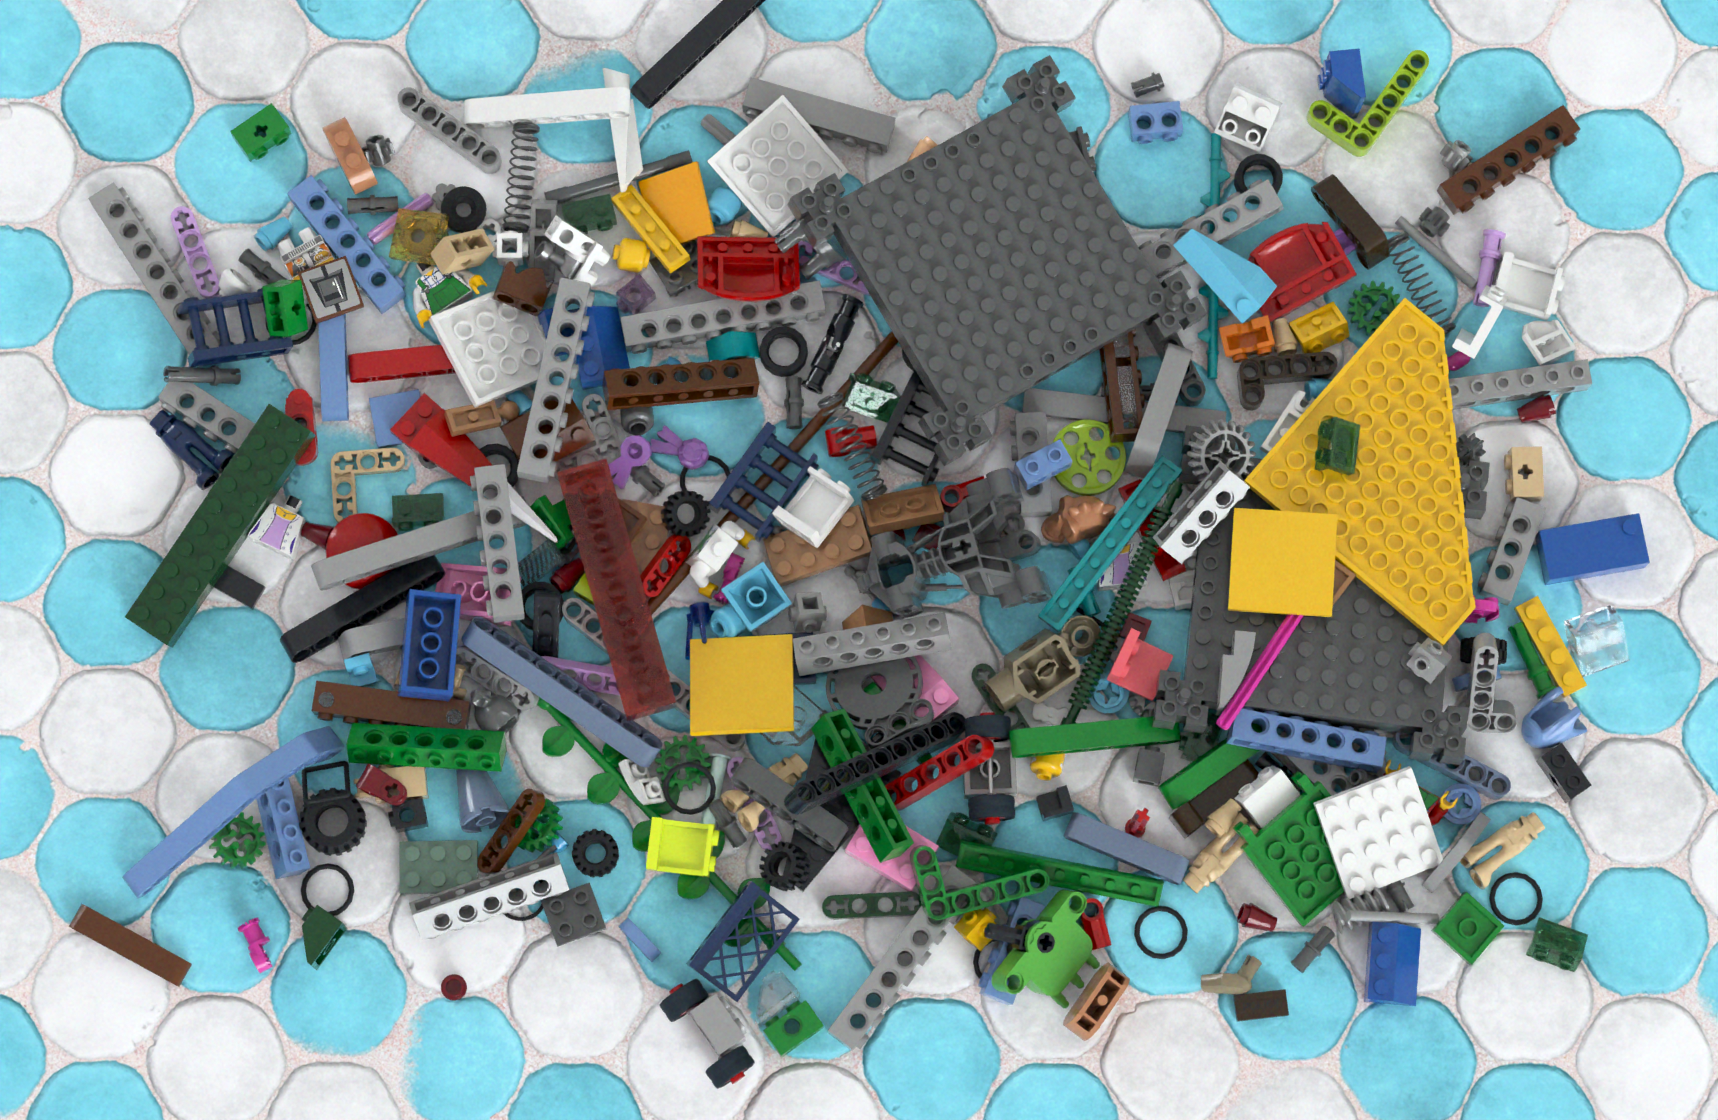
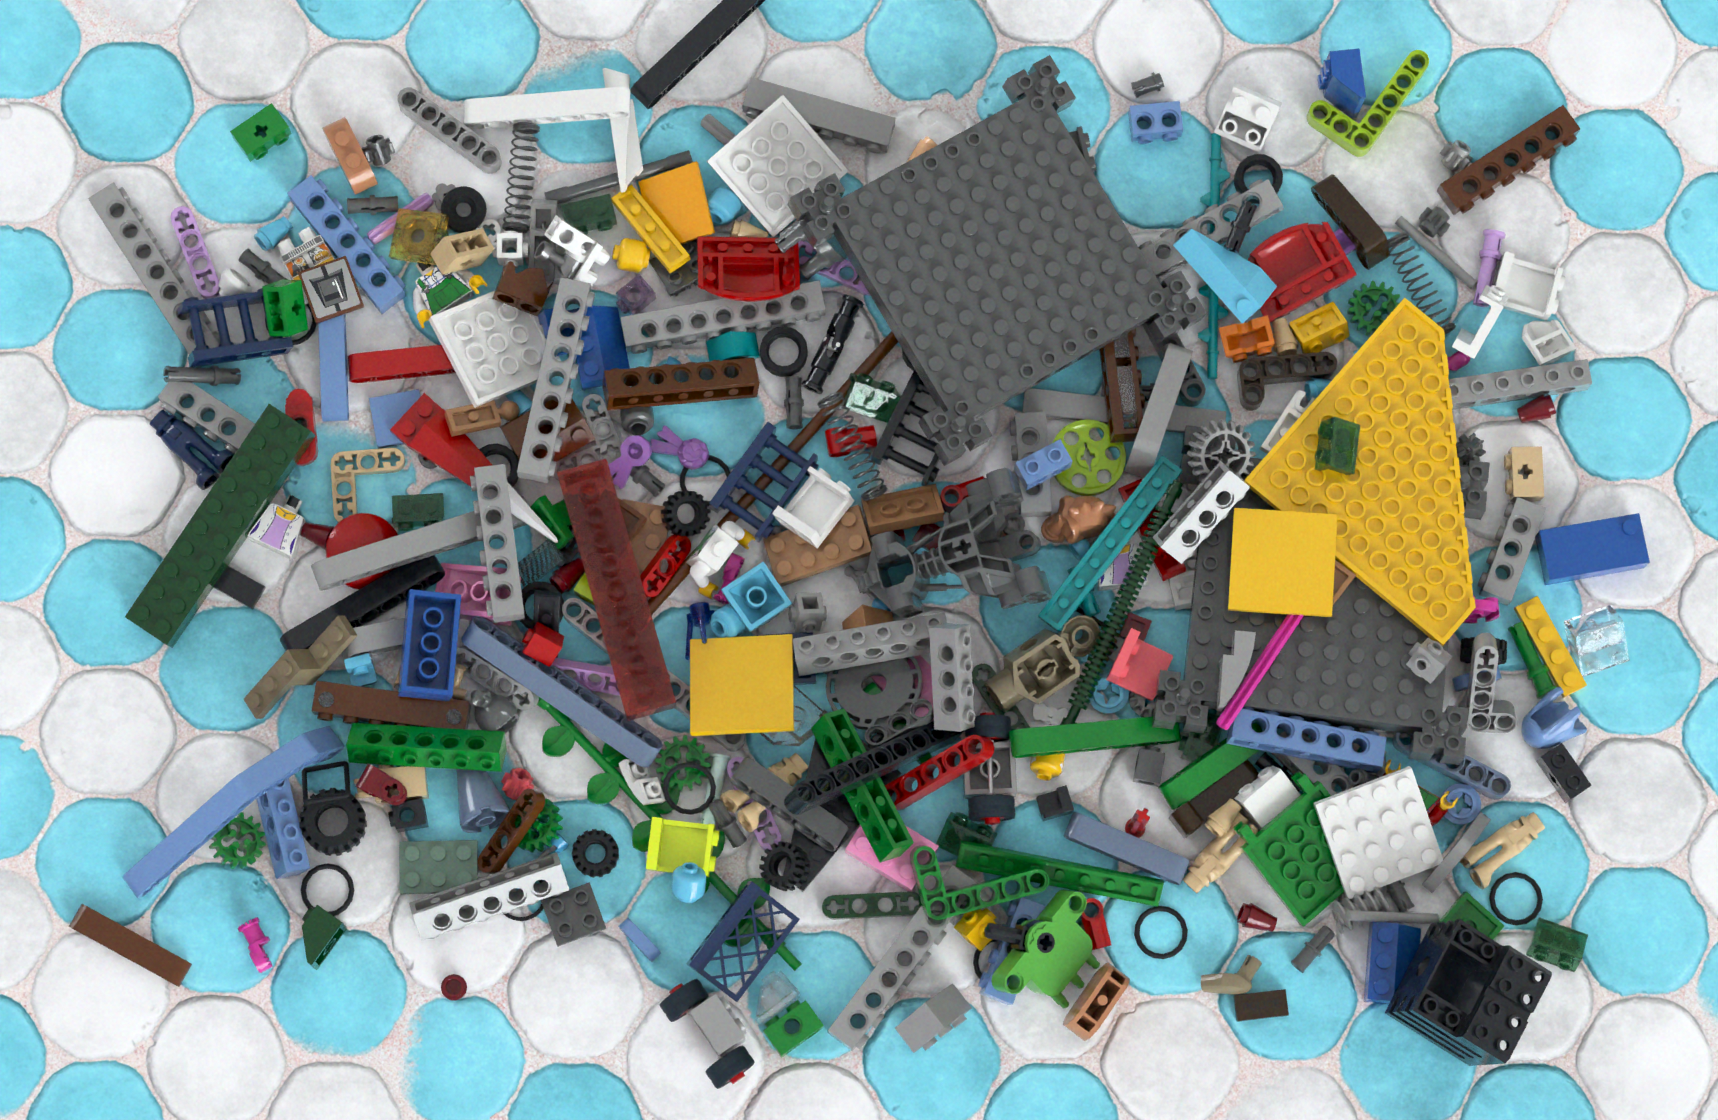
(300, 667): none -> dark tan bracket
(516, 782): none -> coral gear
(542, 644): none -> red brick
(688, 882): none -> medium azure head
(934, 1019): none -> light grey brick
(944, 668): none -> light grey brick
(1240, 226): none -> black pin
(1467, 992): none -> black piece

